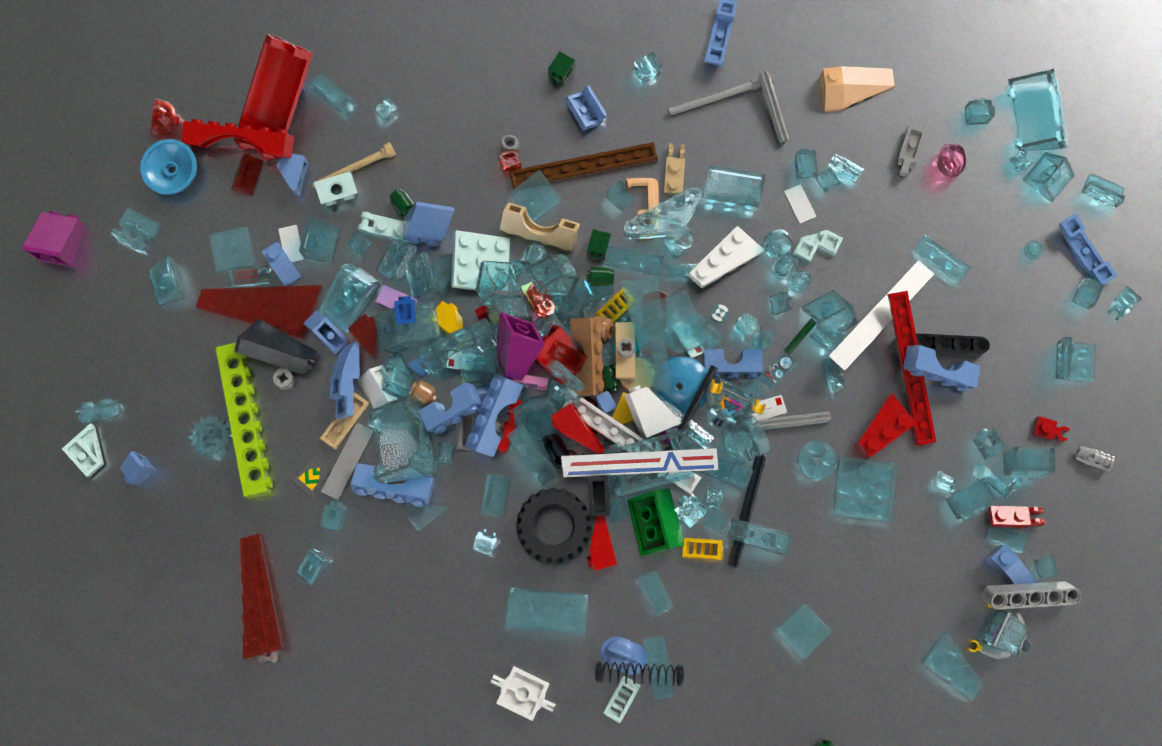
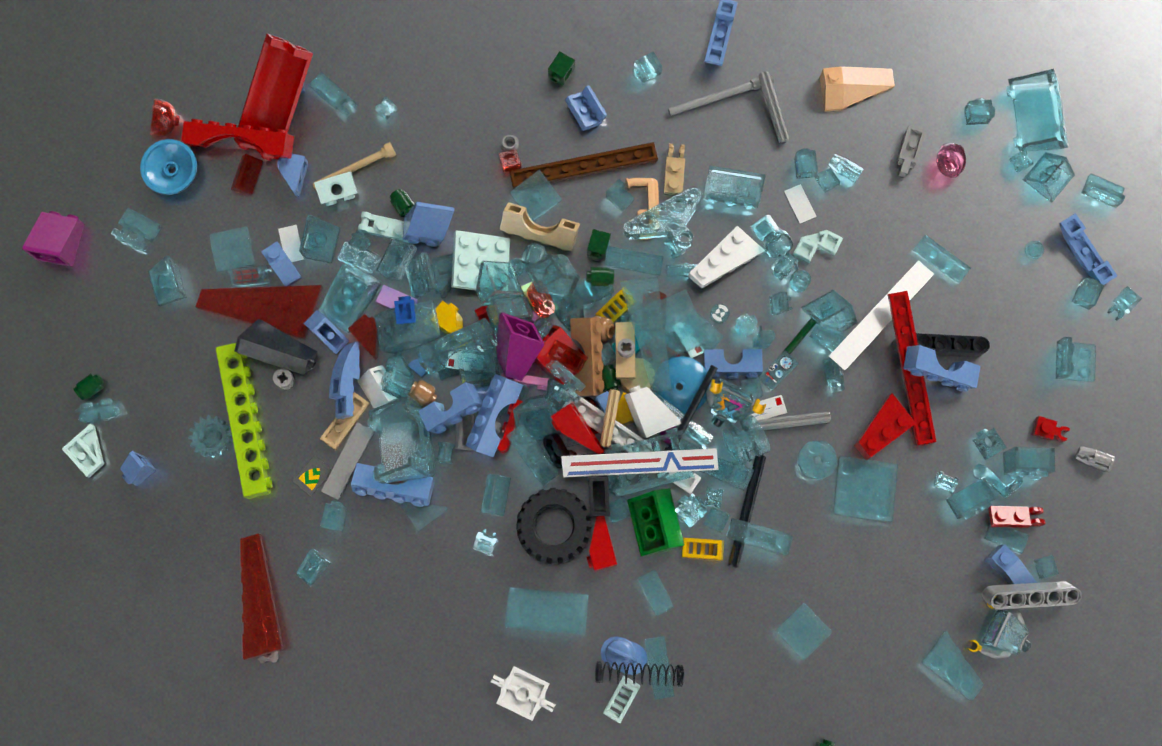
(88, 386): none -> dark green brick
(358, 256): none -> clear light blue slope
(609, 419): none -> tan axle
(764, 226): none -> clear light blue slope

